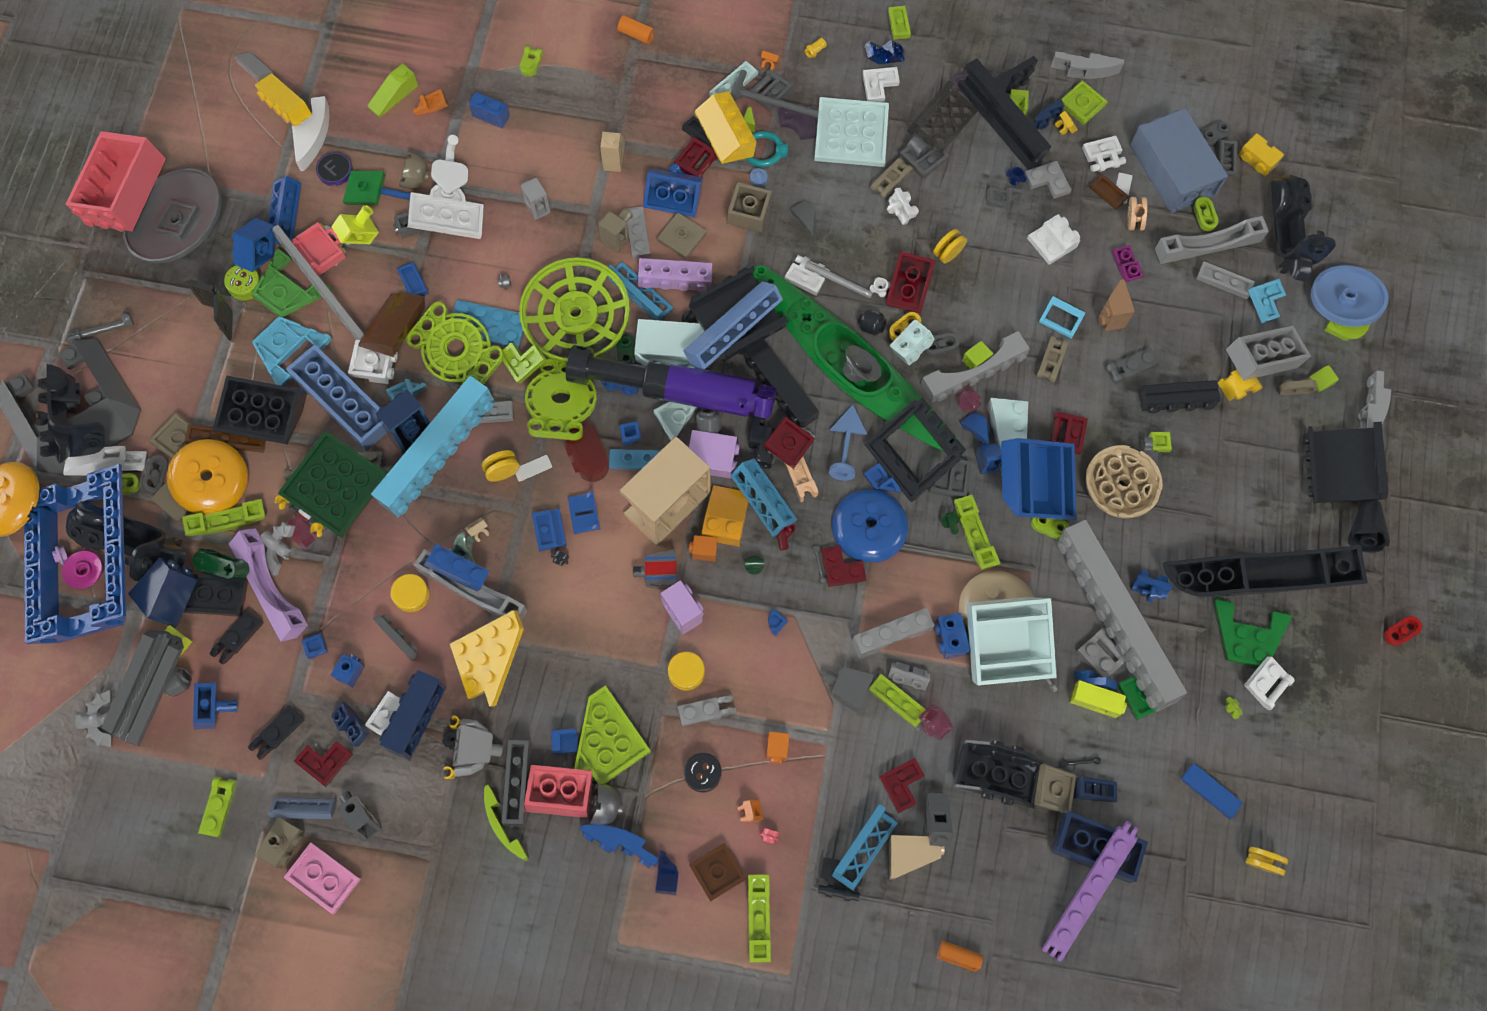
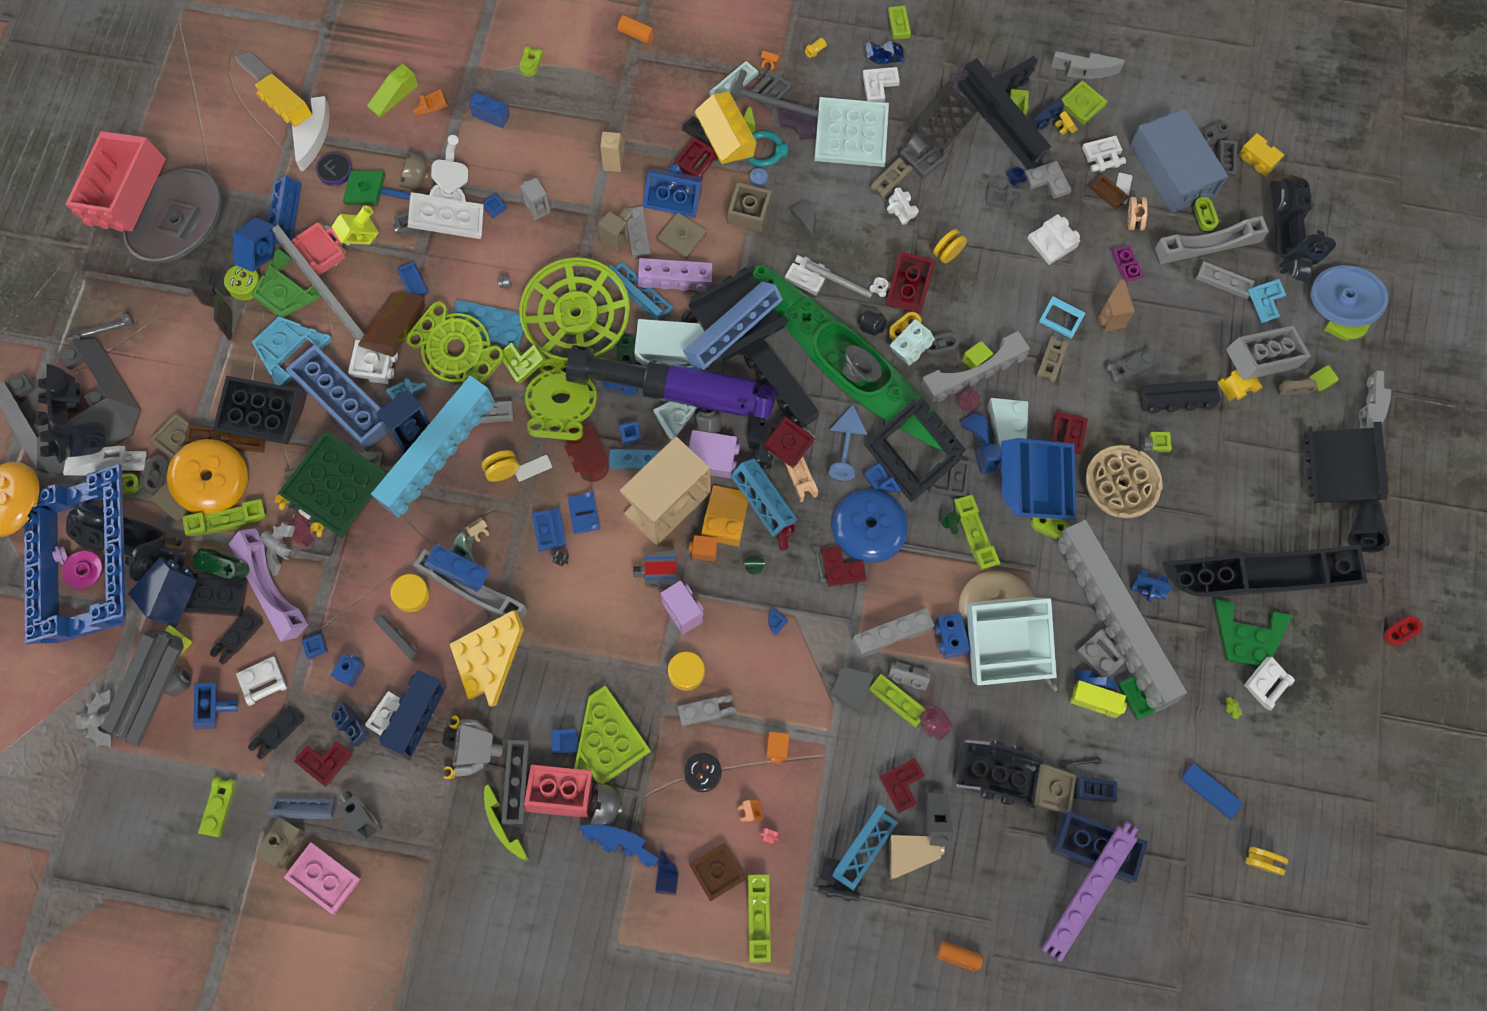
(258, 676): none -> white plate
(494, 206): none -> blue tile

